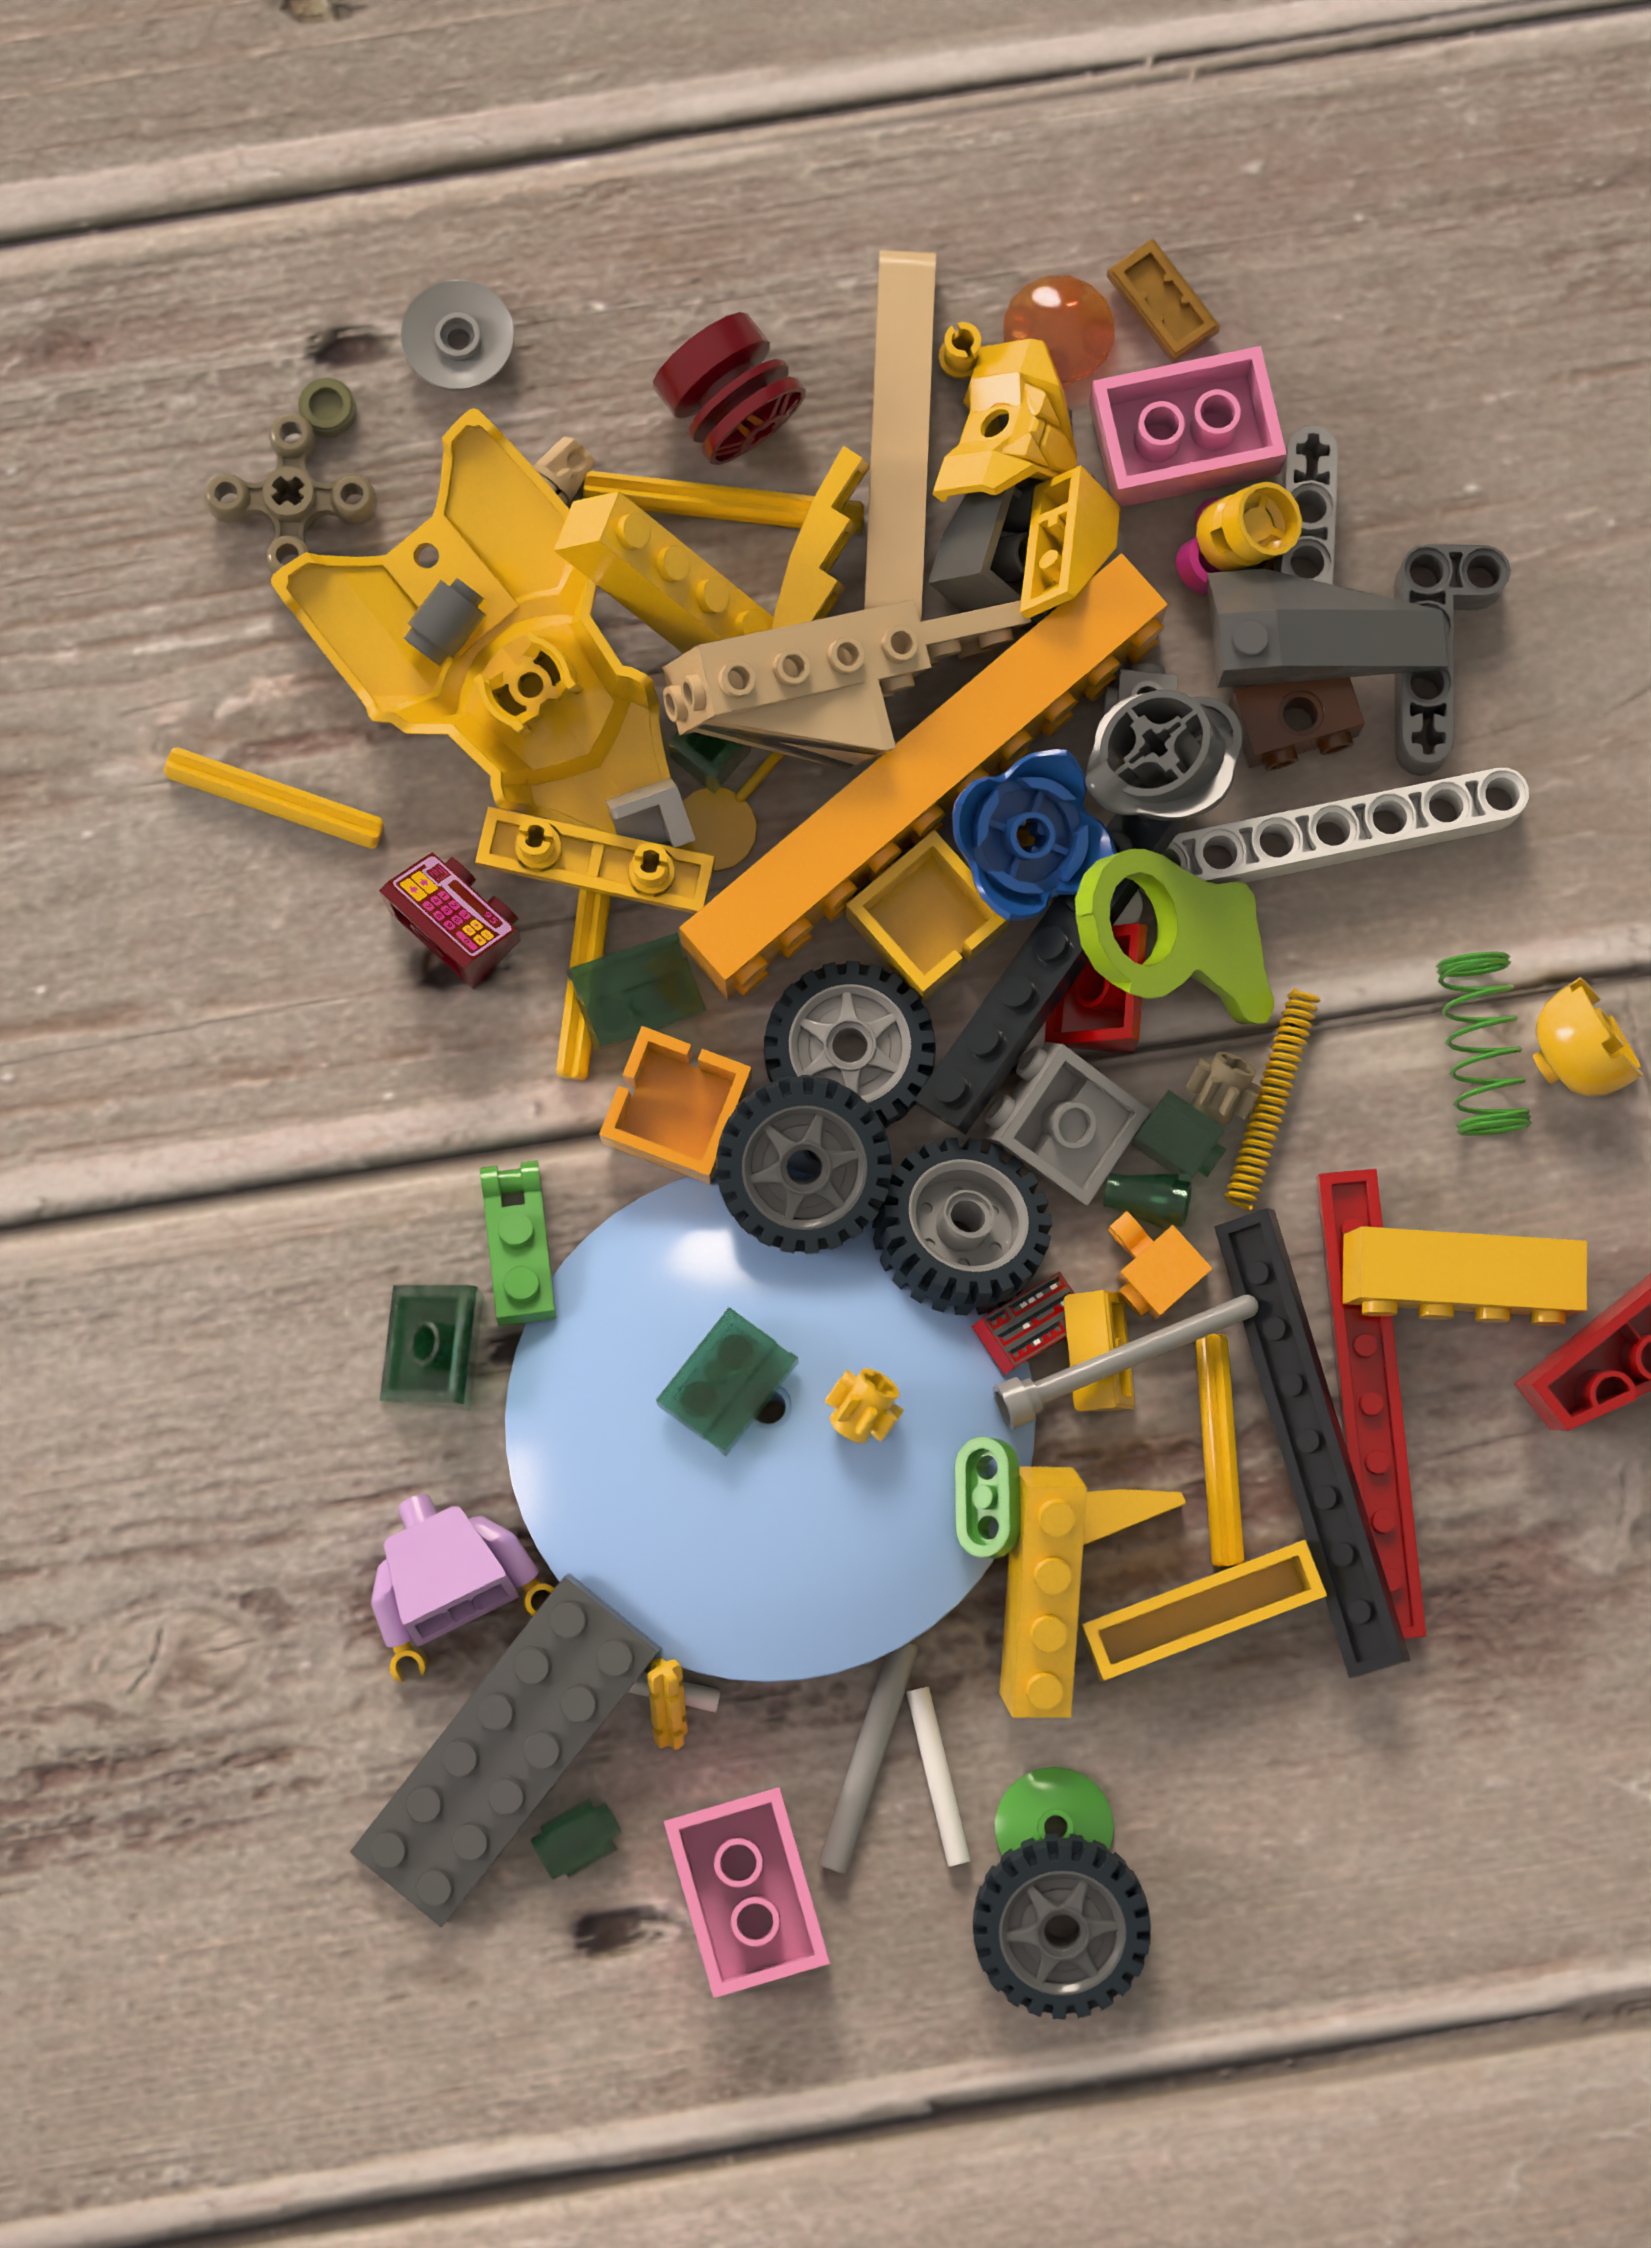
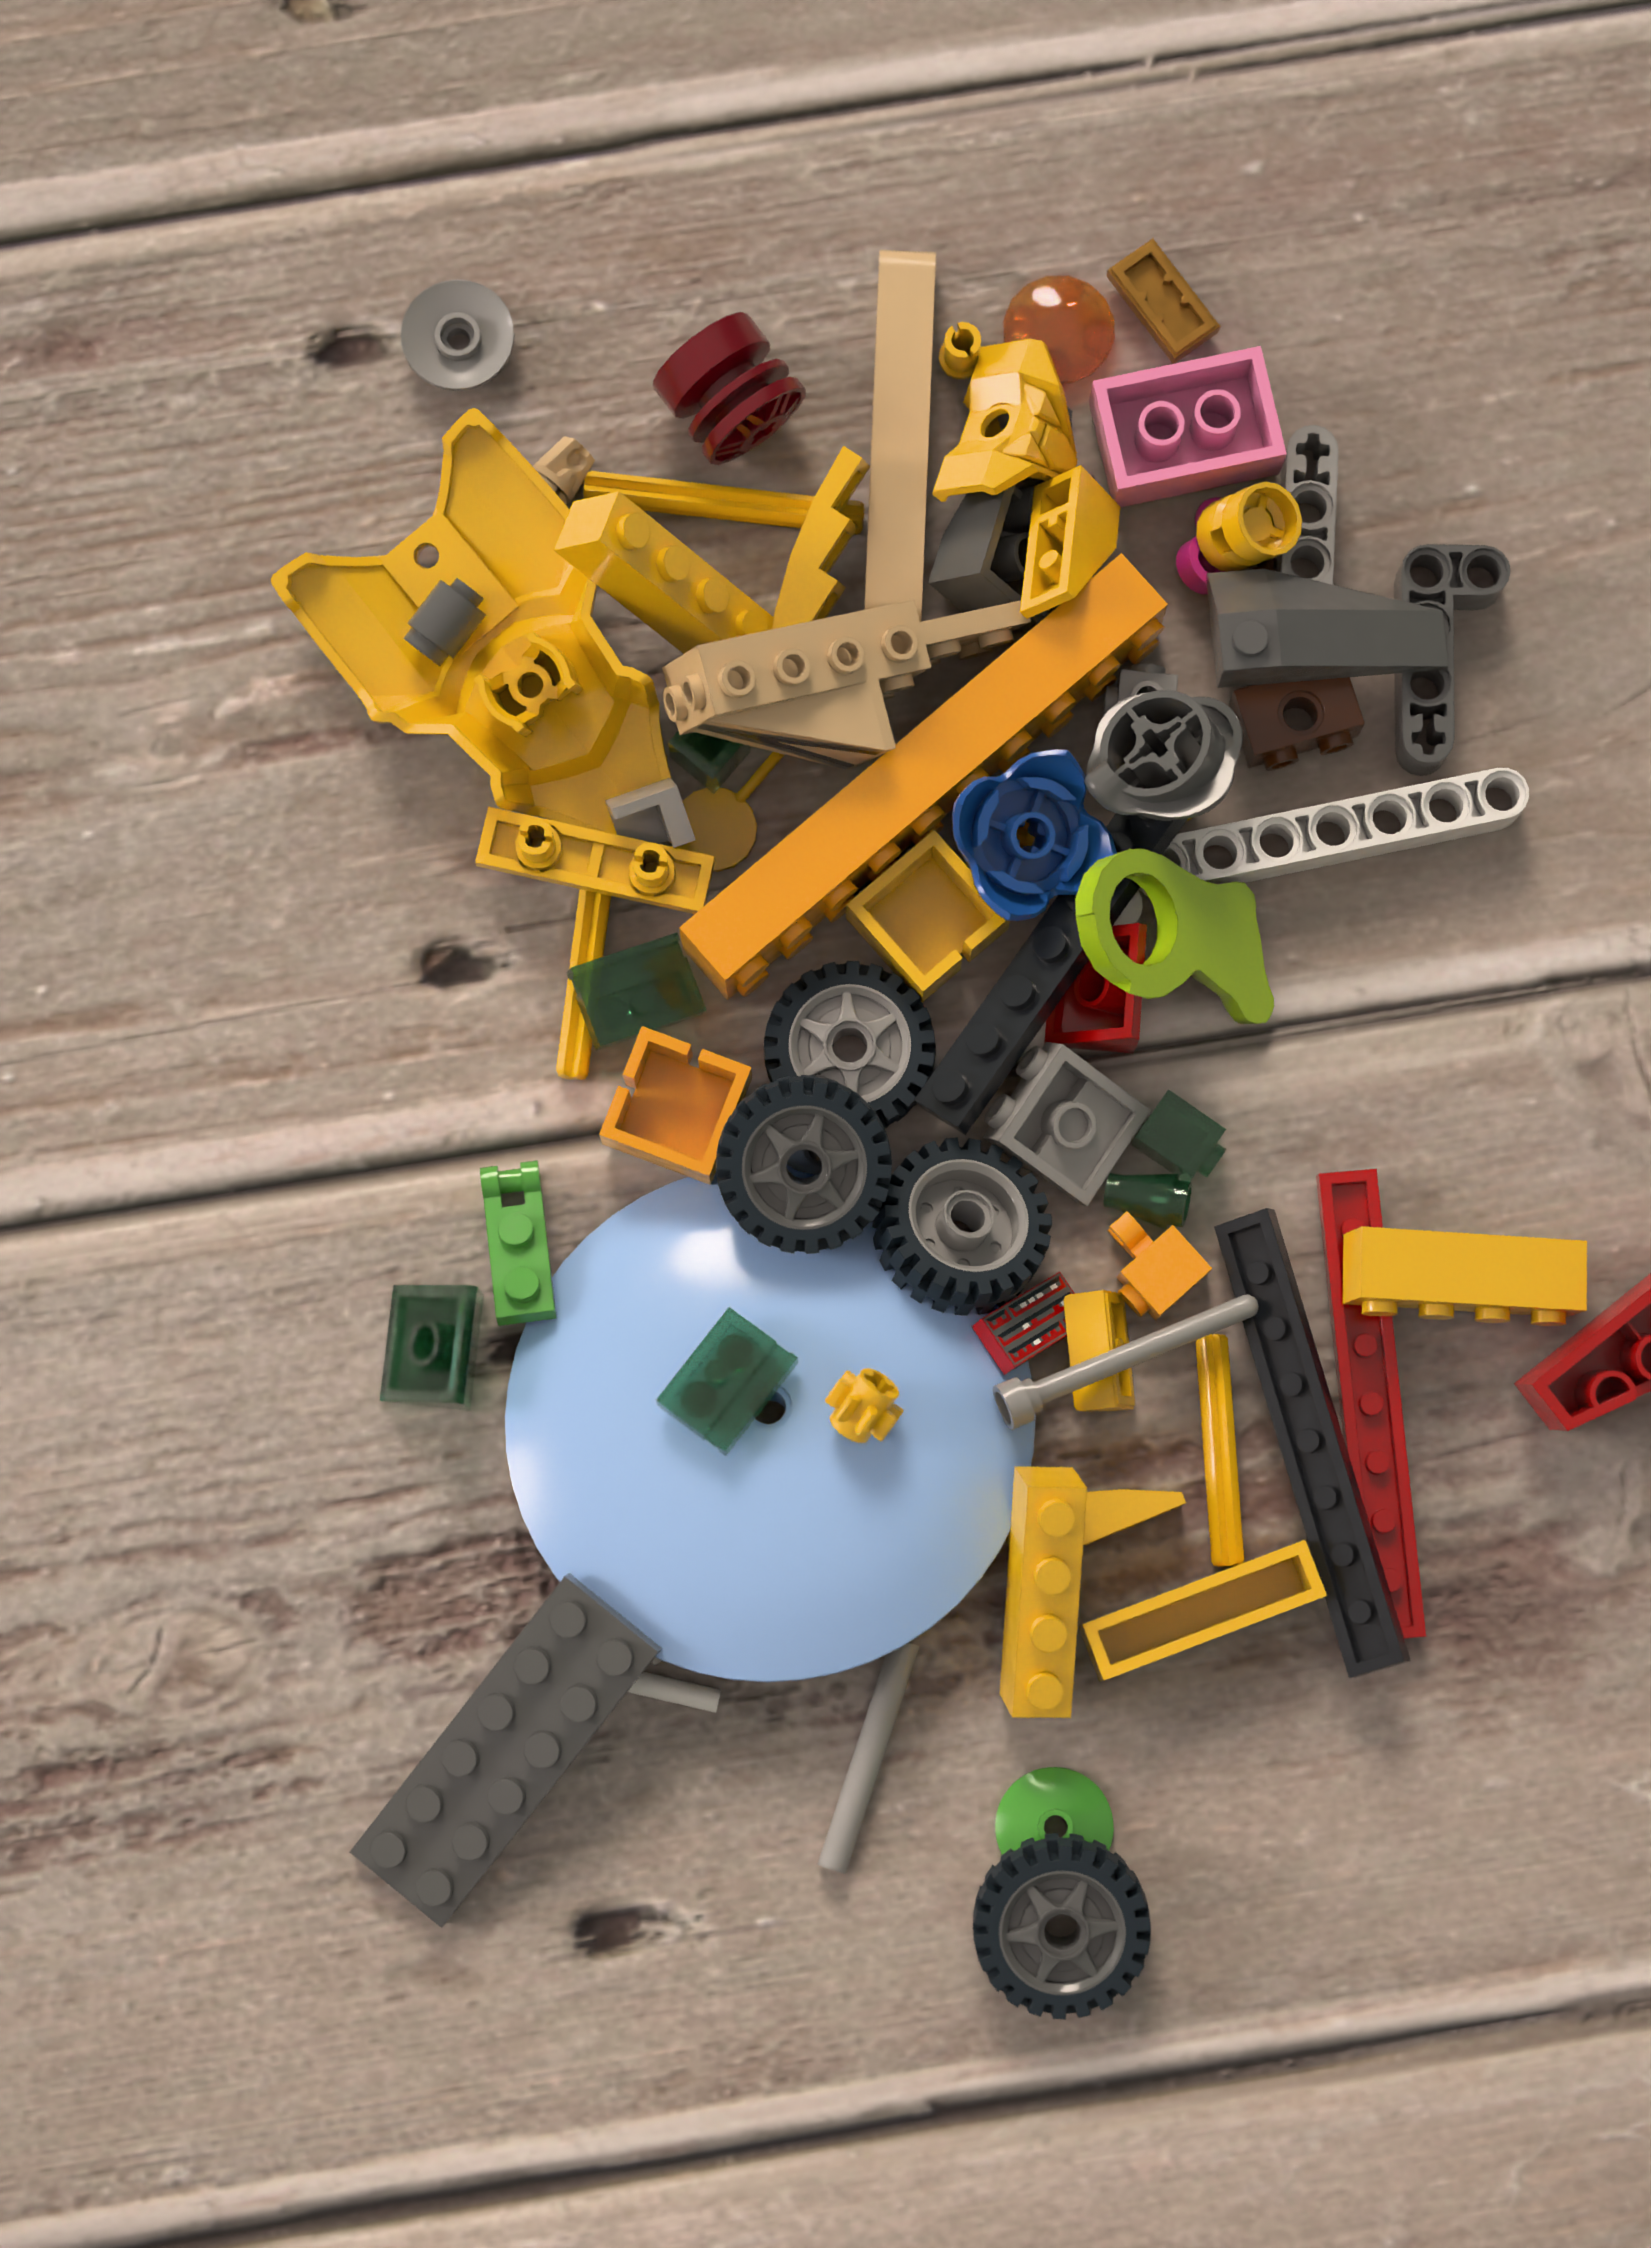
(274, 798): yellow axle -> none
(290, 477): dark tan gear -> none
(328, 407): olive tile -> none
(444, 1576): lavender torso -> none
(451, 917): dark red slope -> none
(577, 1839): clear green brick -> none
(667, 1703): yellow axle -> none
(746, 1892): bright pink brick -> none
(938, 1776): white bar -> none
(985, 1498): bright green plate -> none
(1223, 1087): dark tan gear -> none
(1264, 1097): yellow piece -> none
(1494, 1120): bright green piece -> none
(1583, 1044): yellow cylinder -> none

